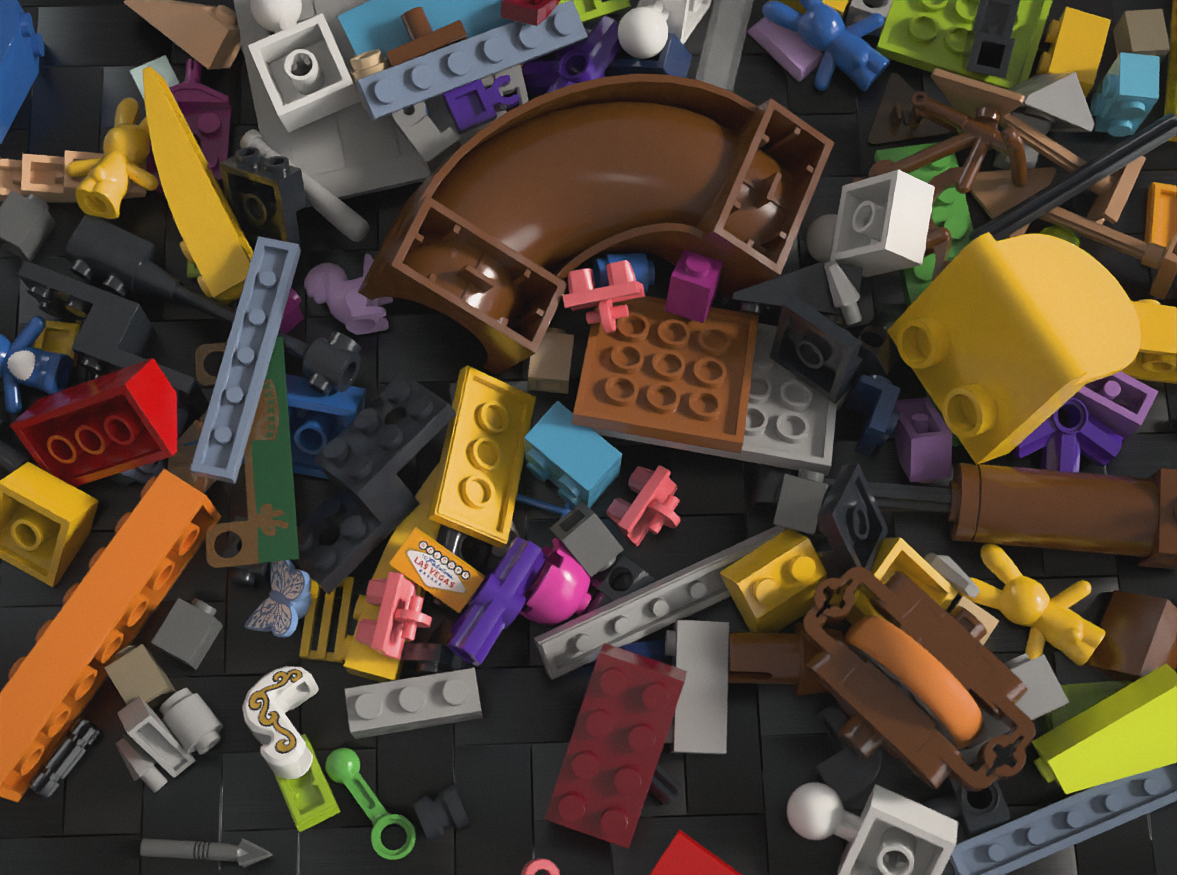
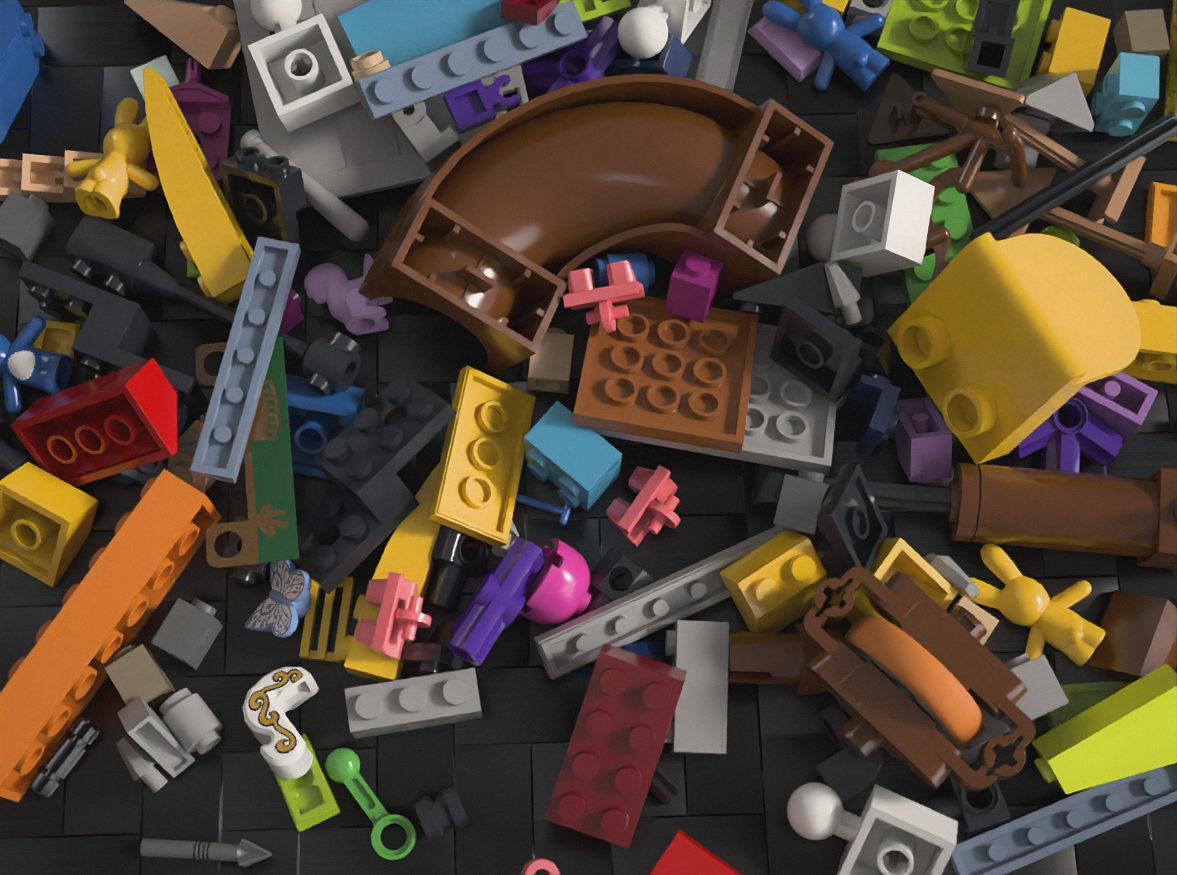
(423, 38): reddish brown tile -> none
(437, 569): tile -> none
(587, 539): dark grey brick -> none

